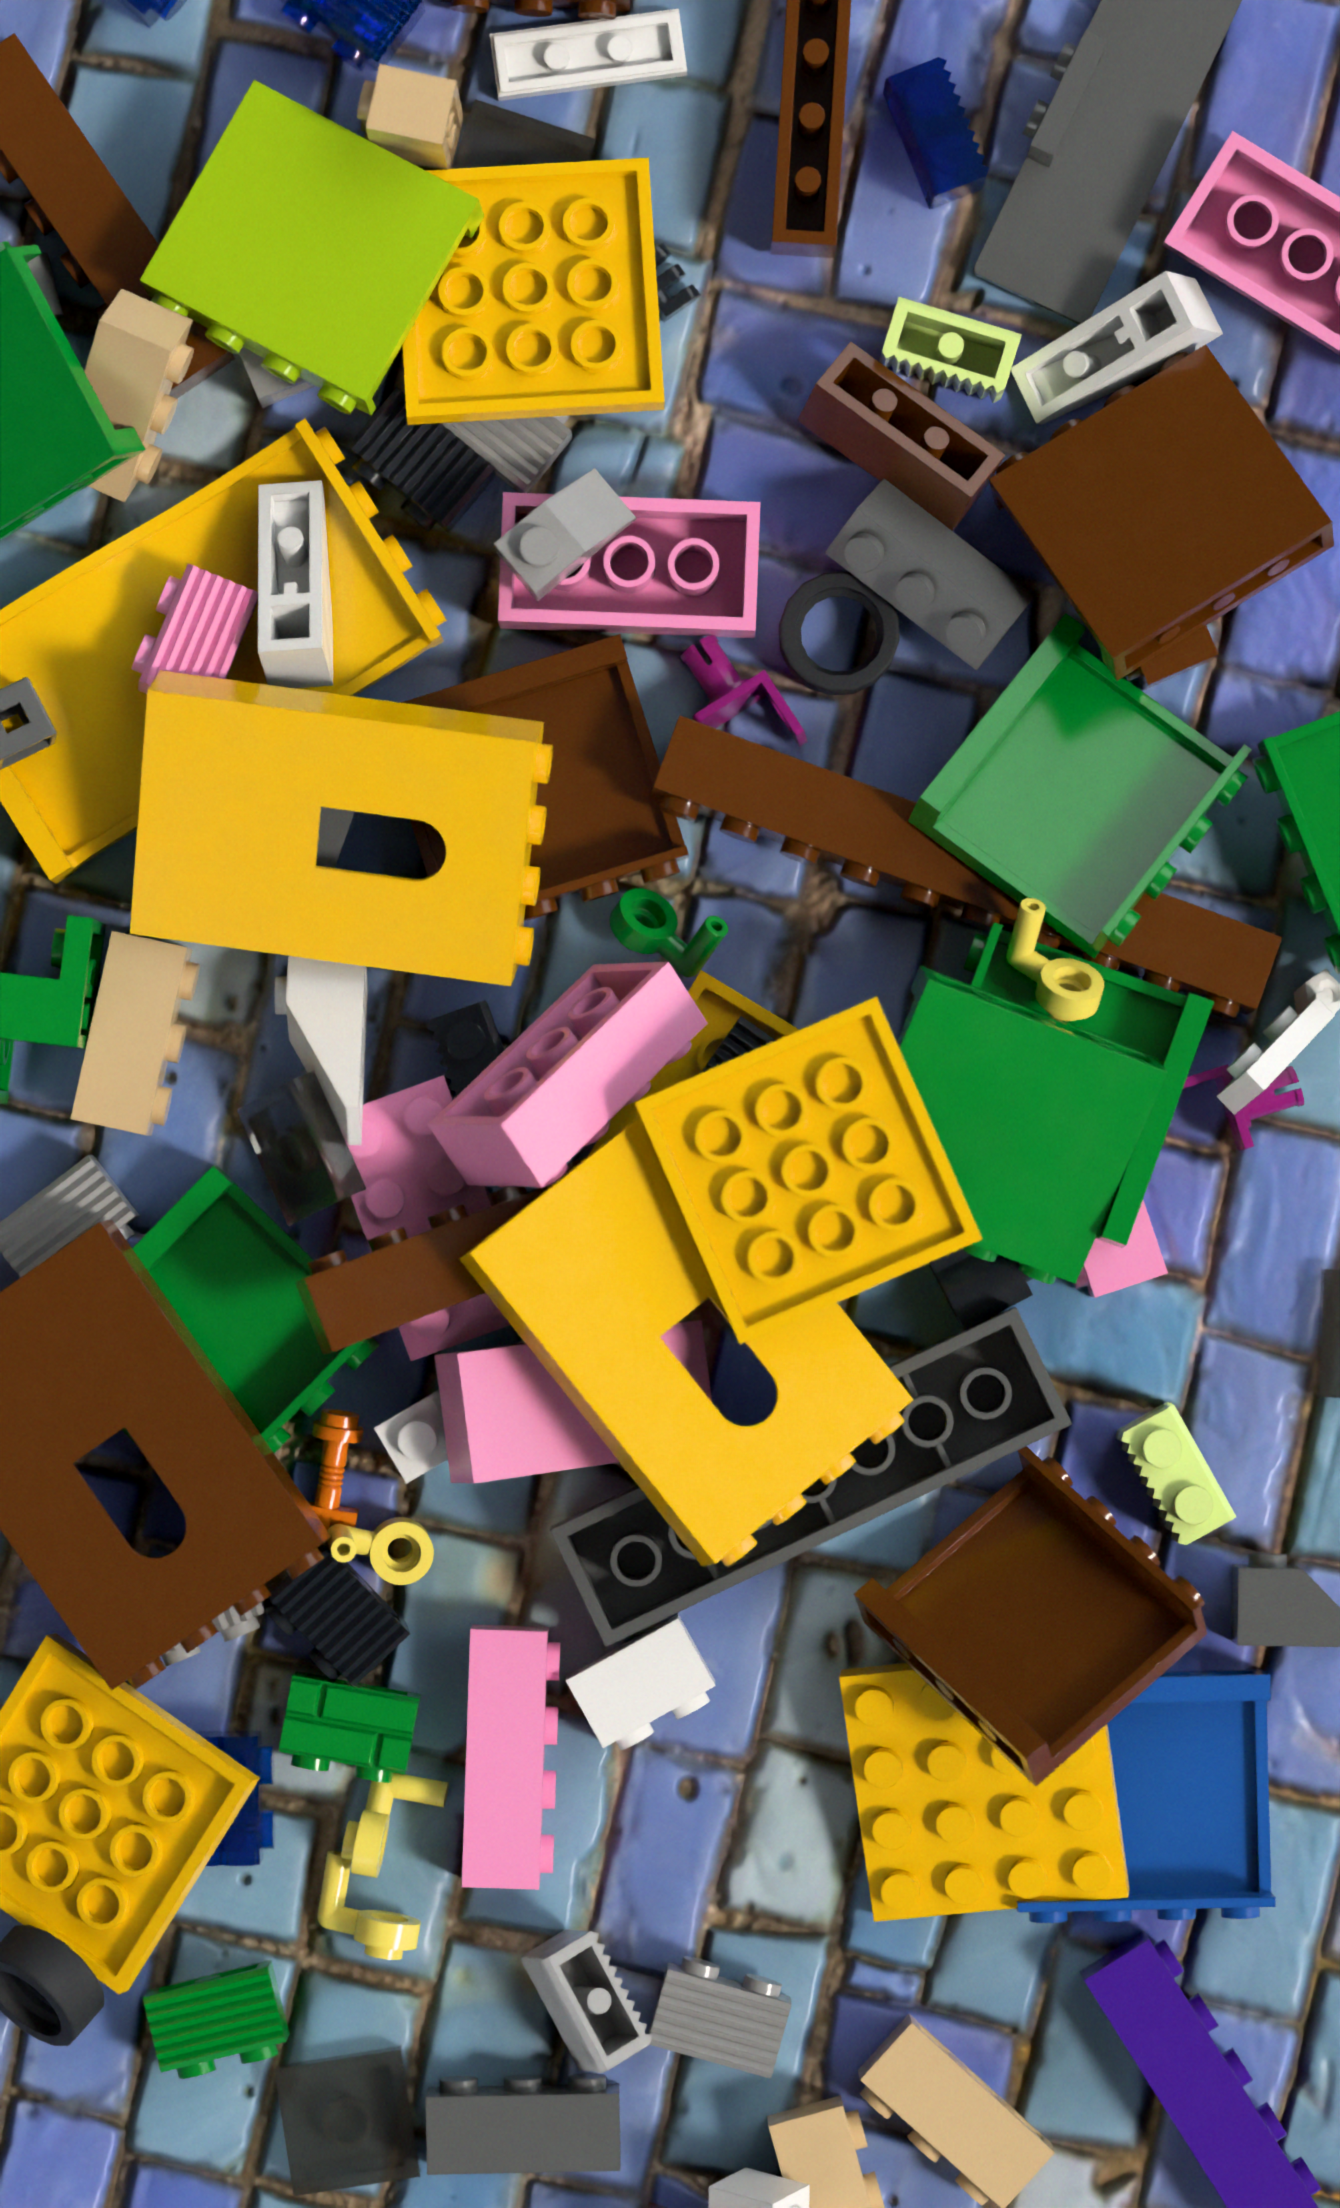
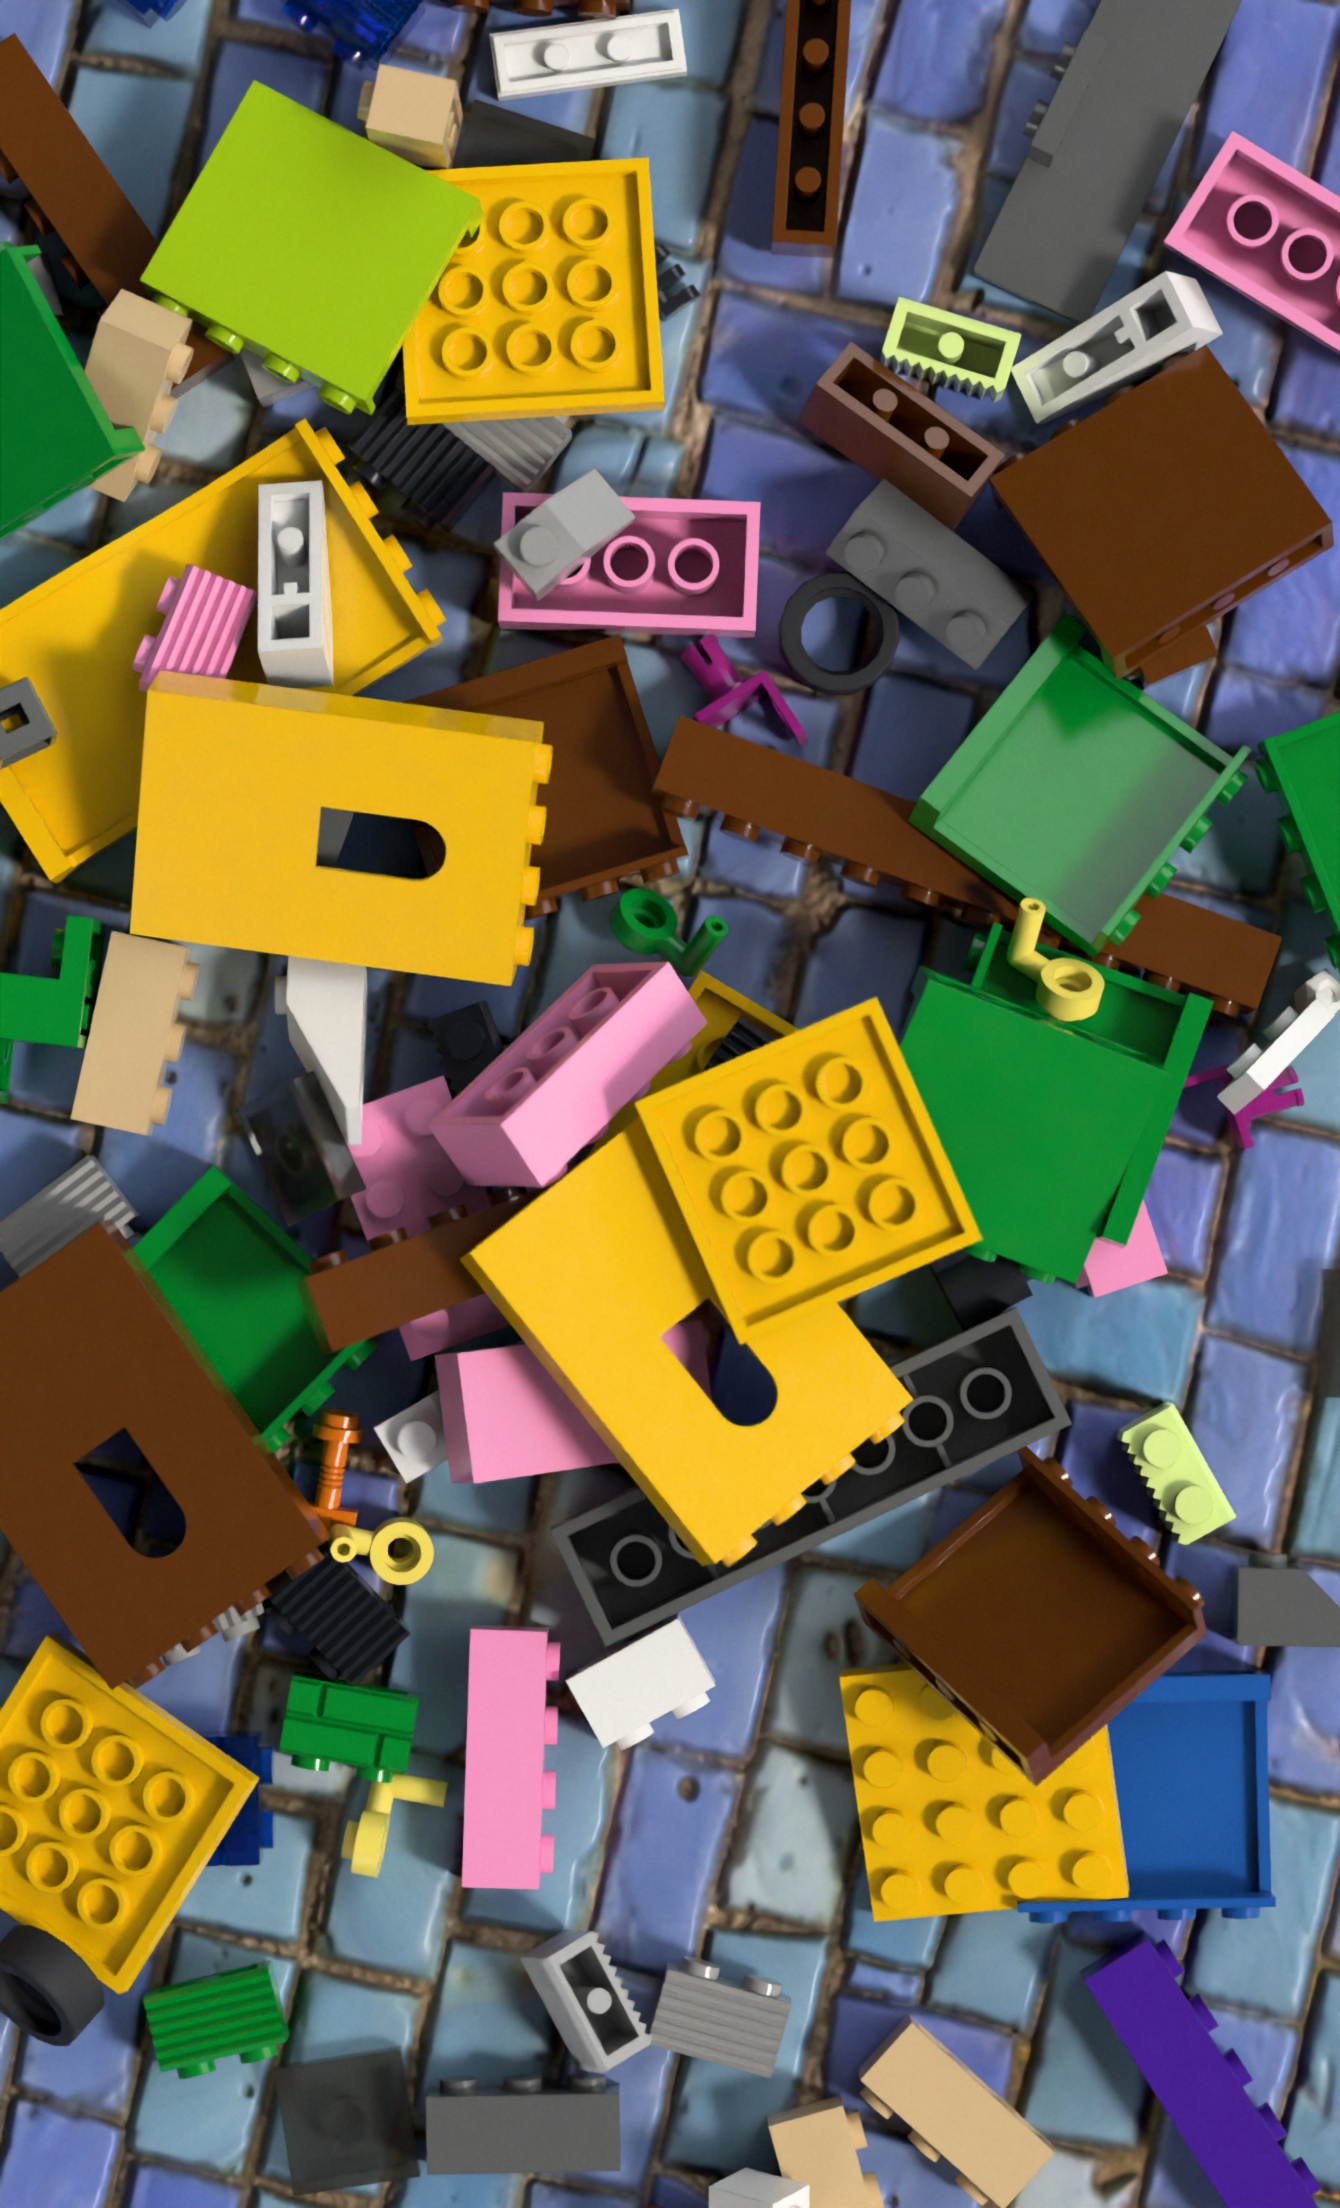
(381, 1931): light yellow plate -> none
(935, 132): clear blue brick -> none

